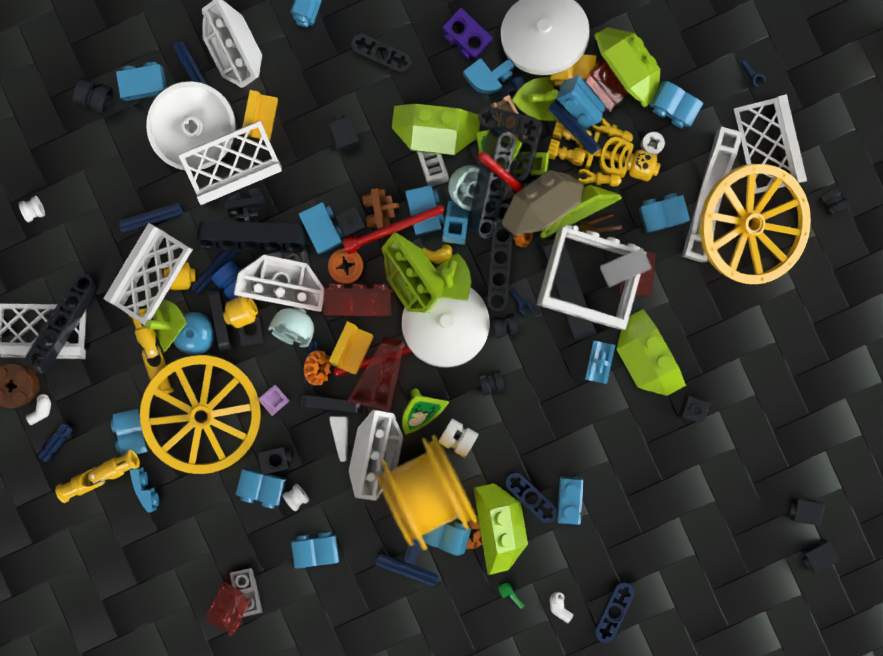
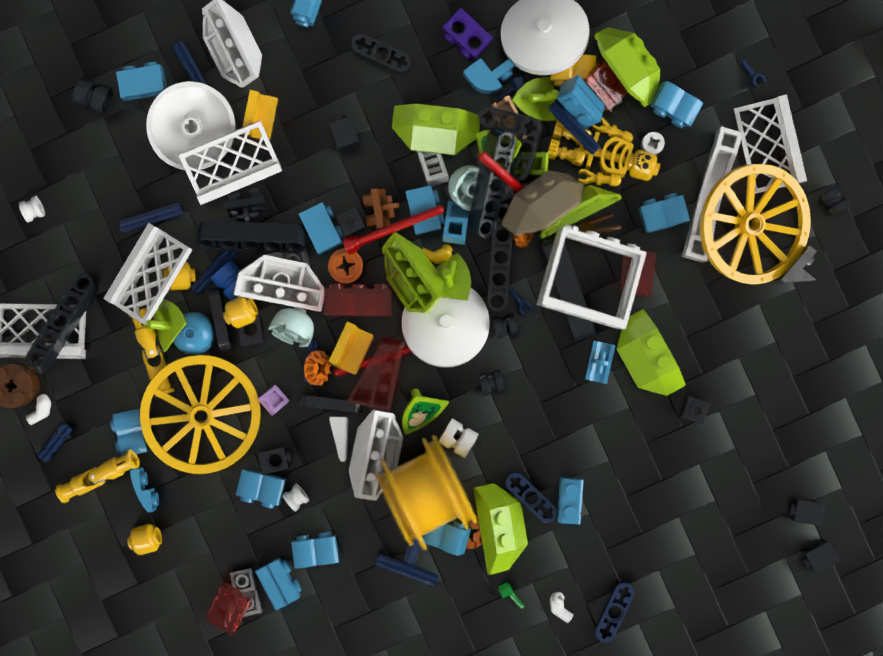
(144, 539): none -> yellow head
(278, 583): none -> dark azure brick
(625, 267): light grey slope -> none
(796, 272): none -> flat silver slope

